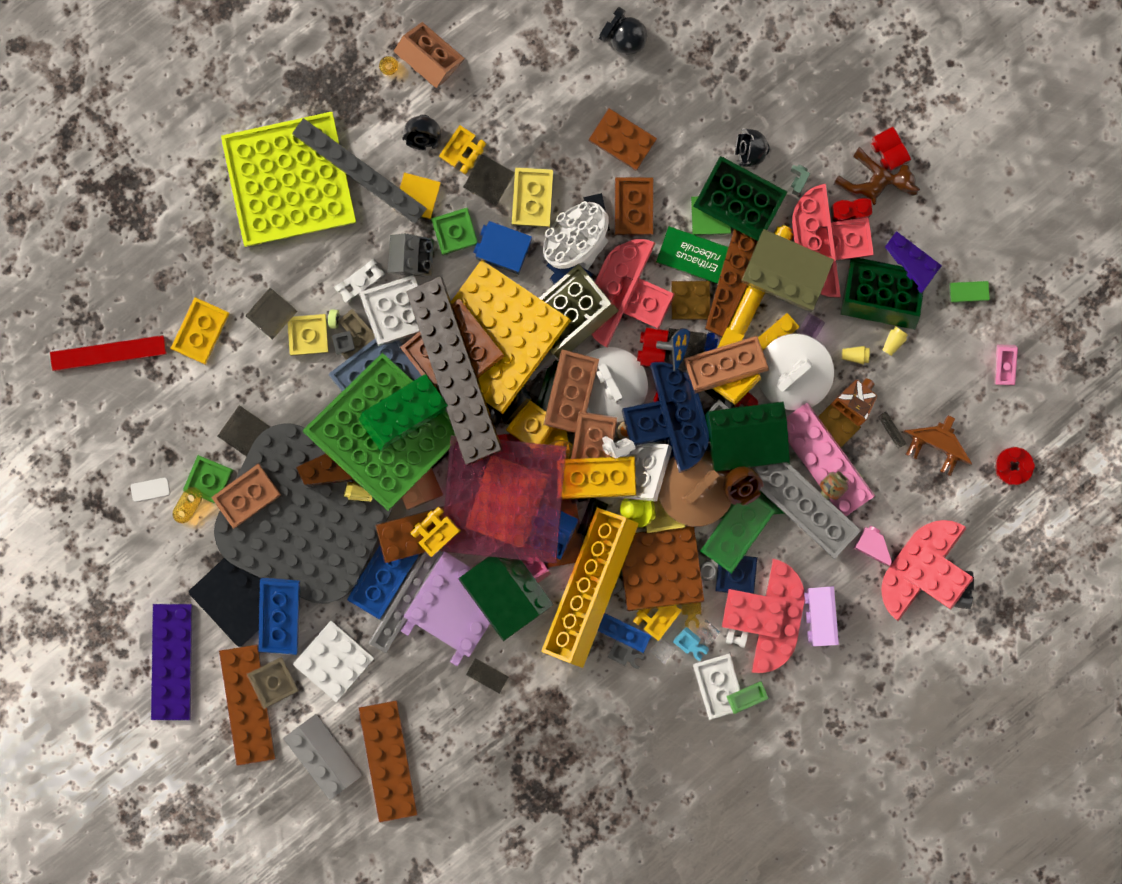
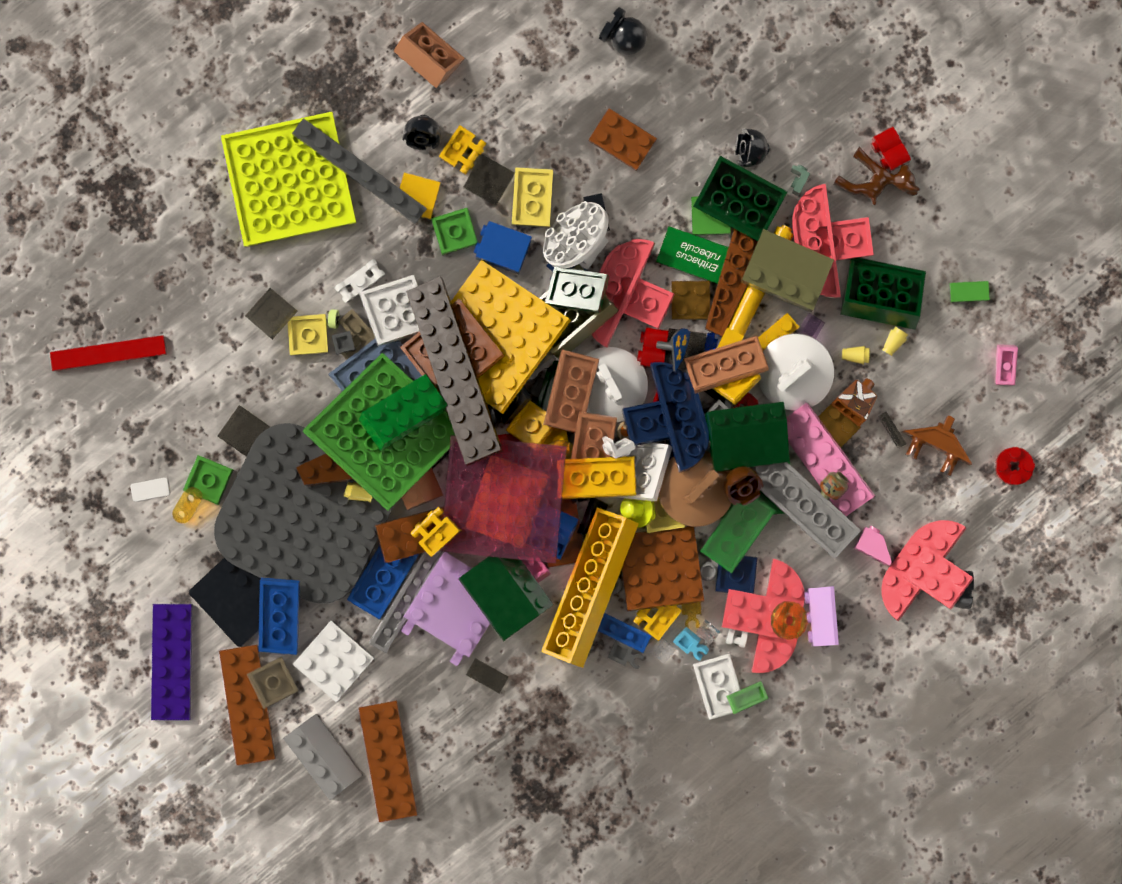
(200, 330): yellow tile -> none
(246, 496): nougat tile -> none
(388, 59): clear yellow plate -> none
(410, 255): dark grey slope -> none
(577, 289): none -> plate
(633, 206): dark orange plate -> none
(779, 617): none -> tile
(848, 210): red brick -> none
(914, 260): dark purple wing -> none

